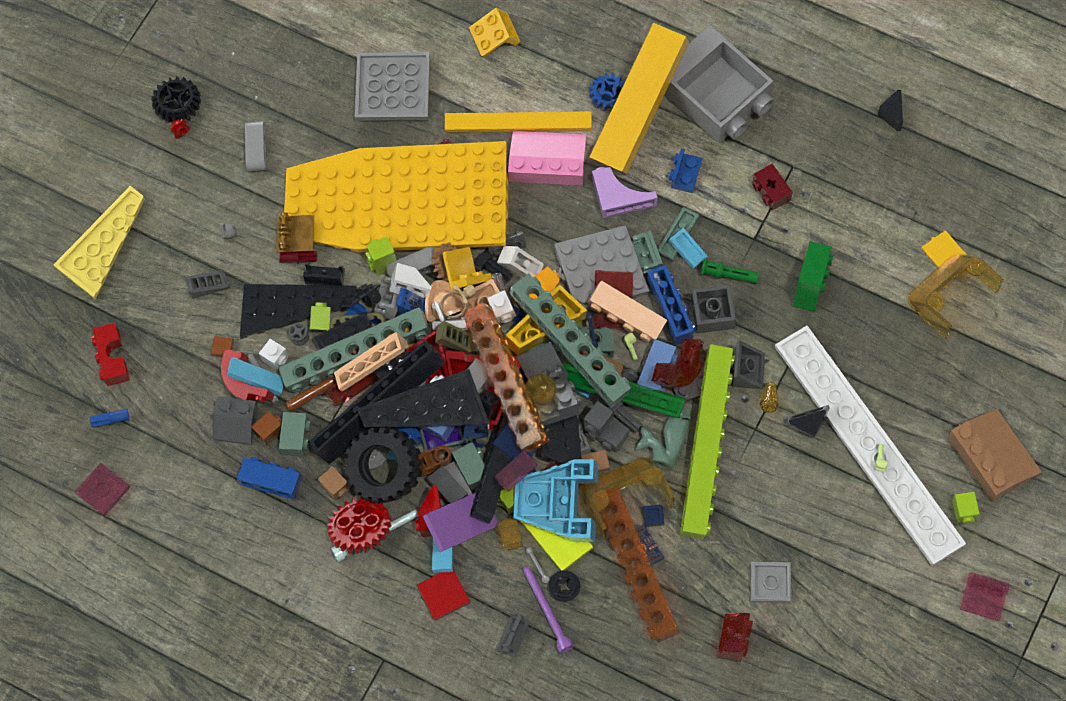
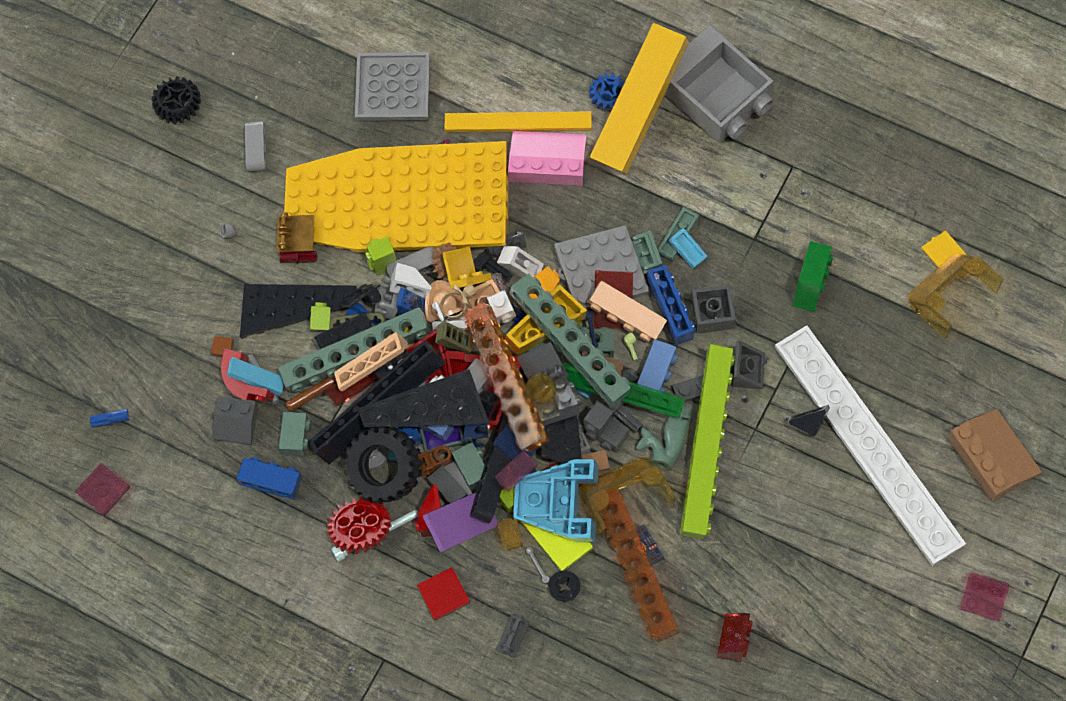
(94, 253): light yellow wing -> none
(112, 369): red arch -> none
(179, 128): red plate -> none
(198, 279): dark grey slope -> none
(268, 427): dark orange brick -> none
(273, 355): white brick -> none
(300, 330): dark grey wheel -> none
(323, 275): black hinge -> none
(334, 484): medium nougat brick -> none
(442, 560): medium azure tile -> none
(493, 31): yellow bracket -> none
(563, 642): medium lavender piece -> none
(615, 197): lavender arch -> none
(653, 515): dark blue tile -> none
(685, 172): blue bracket -> none
(685, 370): clear red arch -> none
(720, 270): green pin -> none
(765, 181): dark red brick -> none
(769, 399): clear yellow cone -> none
(770, 582): light grey tile -> none
(880, 463): yellowish green hand -> none
(892, 110): black slope -> none
(965, 507): lime brick -> none

